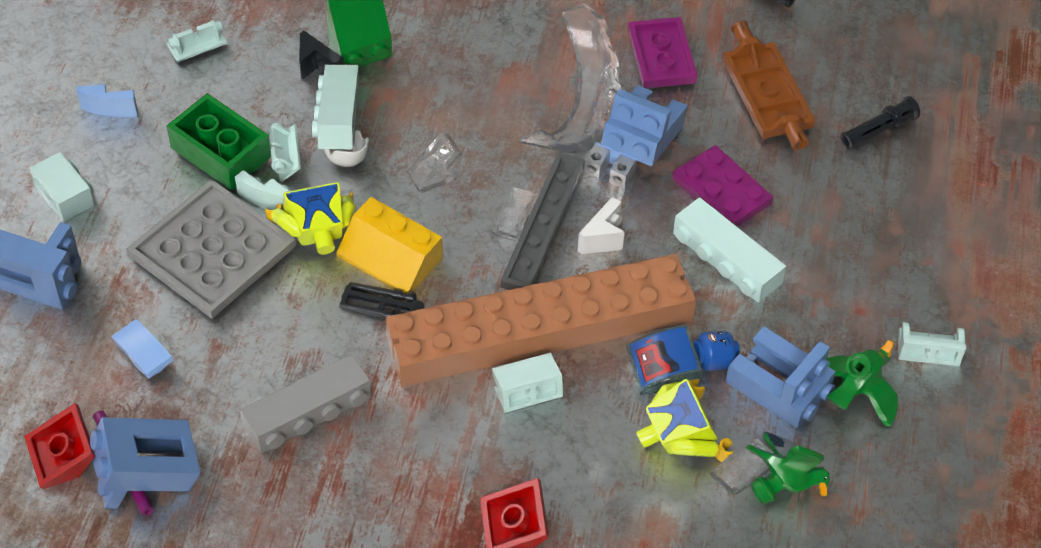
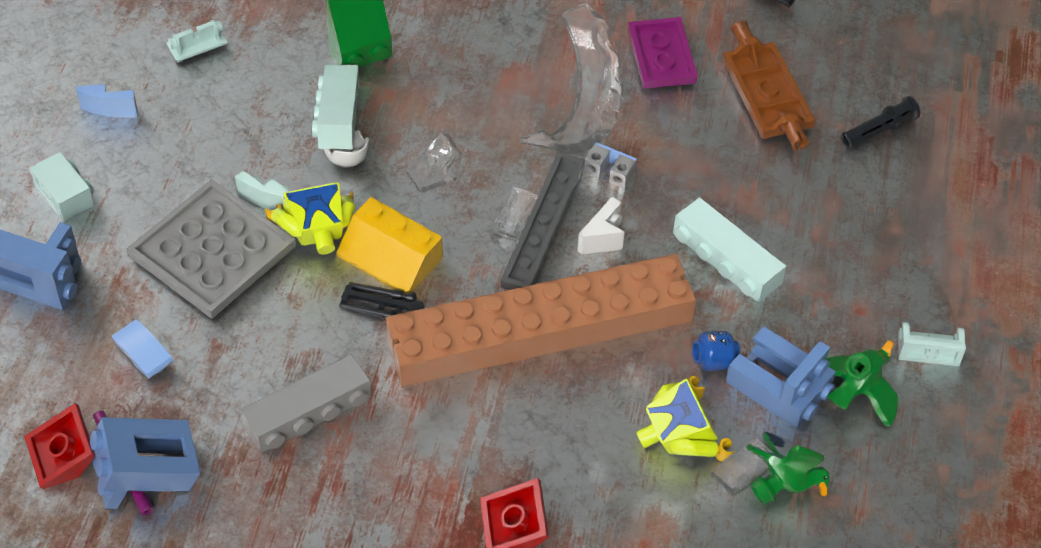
(218, 140): green brick -> none
(285, 150): light aqua hinge -> none
(315, 55): black slope -> none
(528, 382): light aqua hinge -> none
(641, 126): medium blue brick -> none
(663, 359): slope -> none
(723, 185): magenta plate -> none

